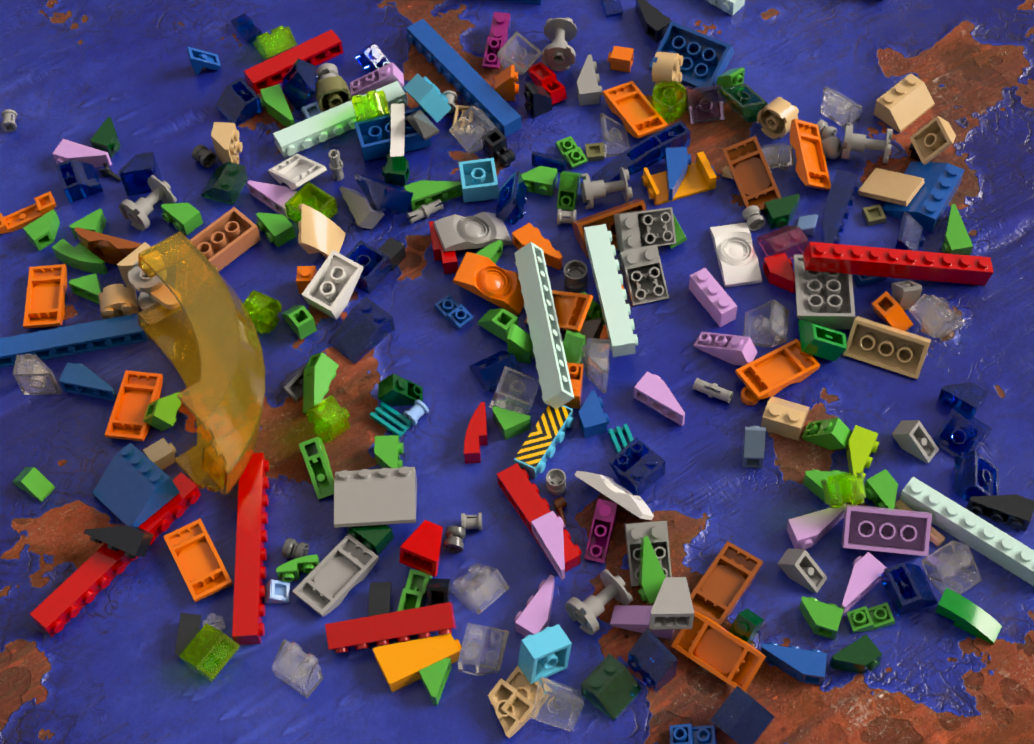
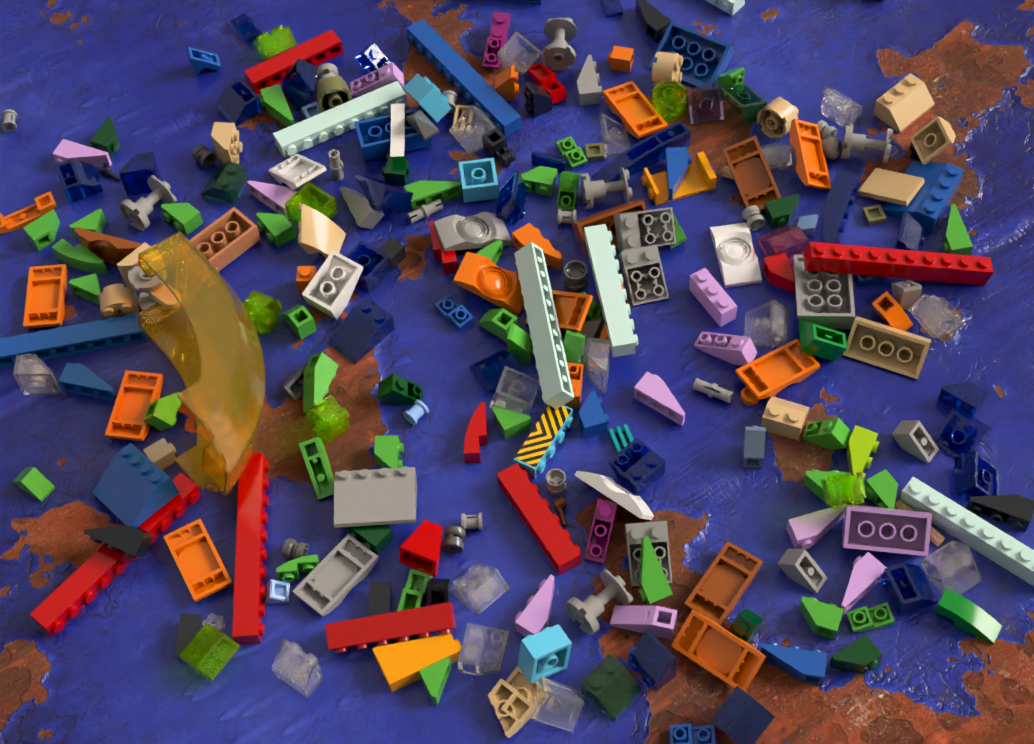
(370, 105): clear neon green brick -> none
(379, 410): teal tile -> none
(549, 533): lavender slope -> none
(672, 606): light grey slope -> none

